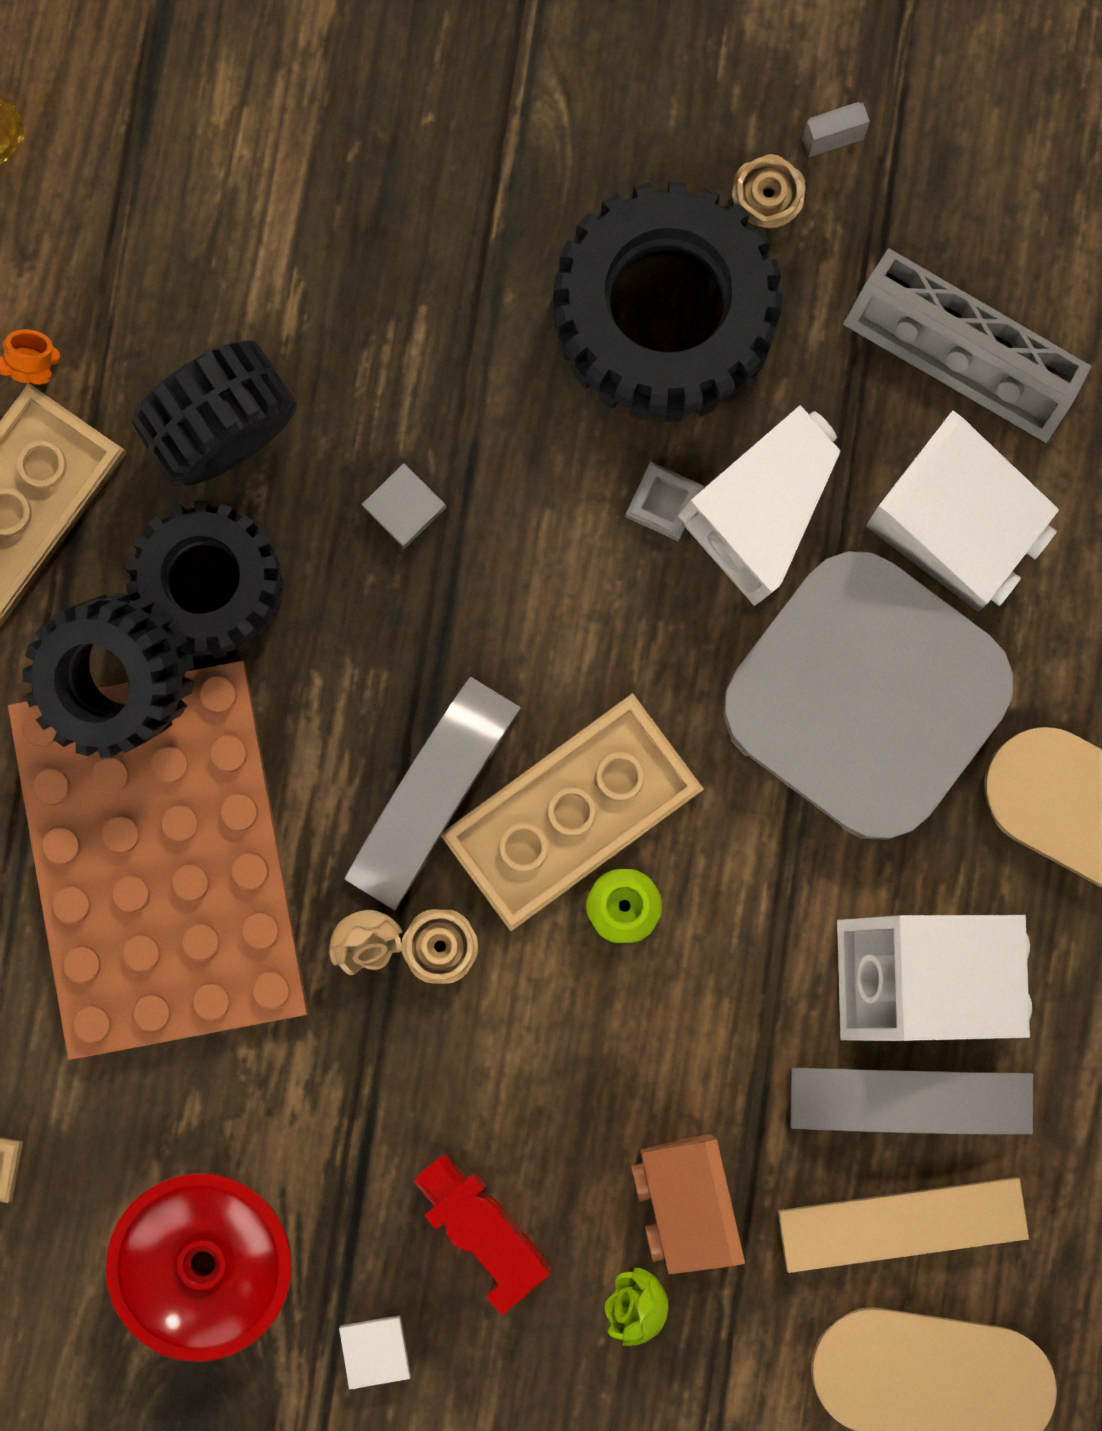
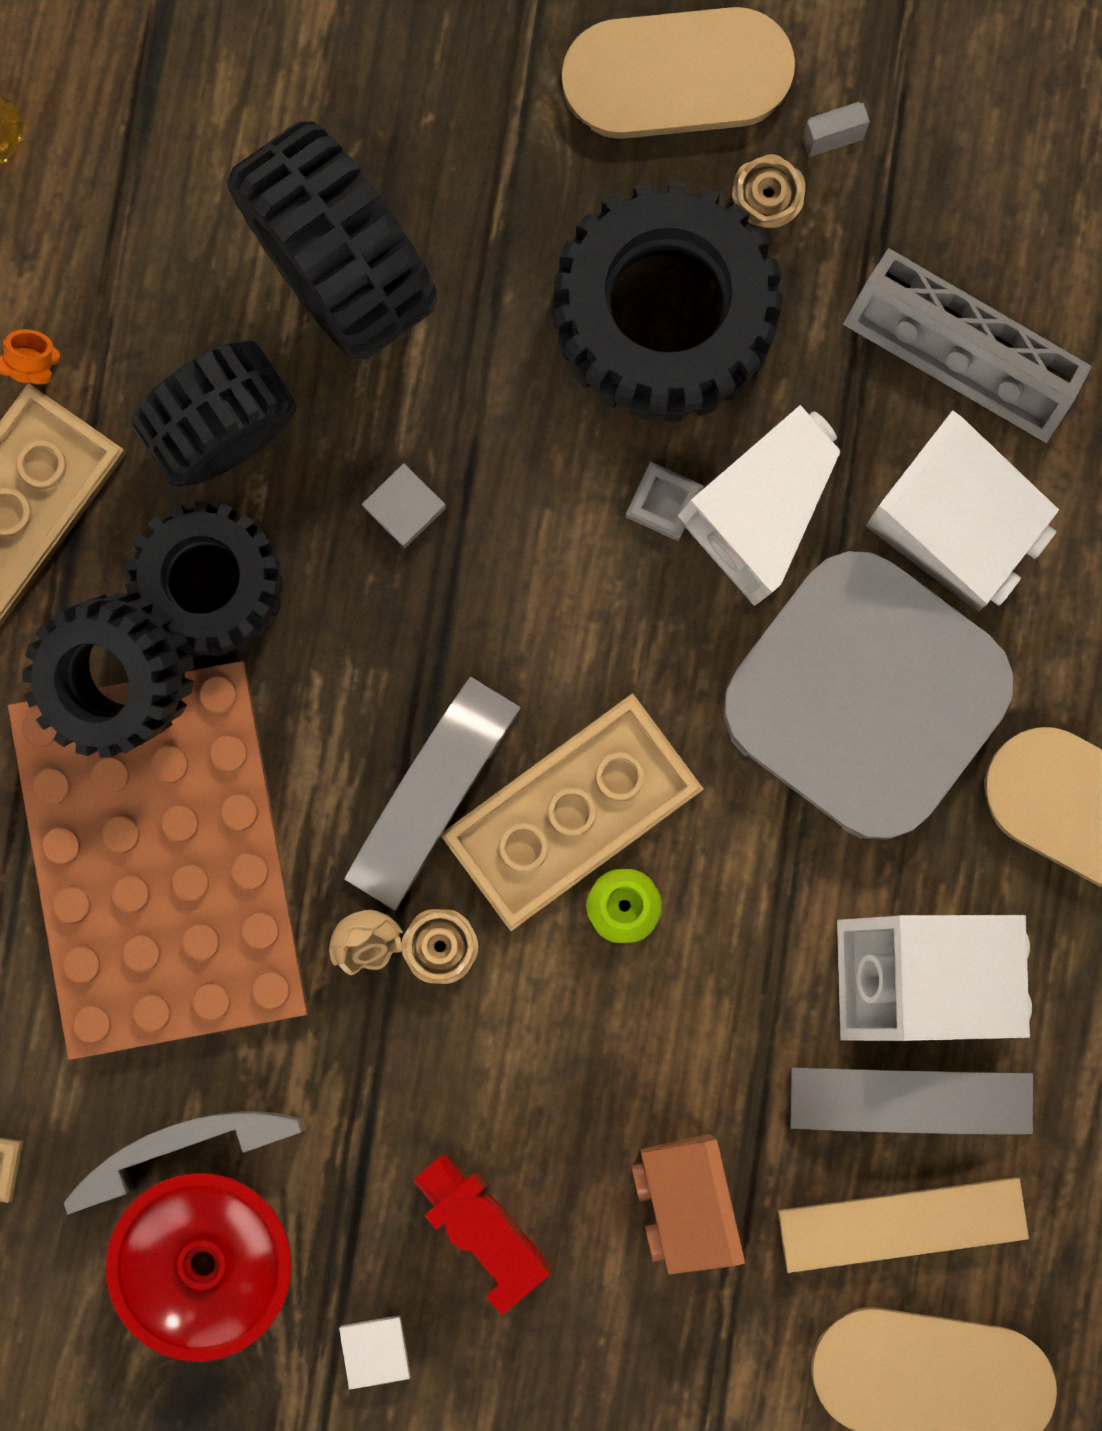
(113, 1178): none -> light grey slope
(333, 239): none -> black tyre
(636, 1307): lime plate -> none
(678, 72): none -> tan tile

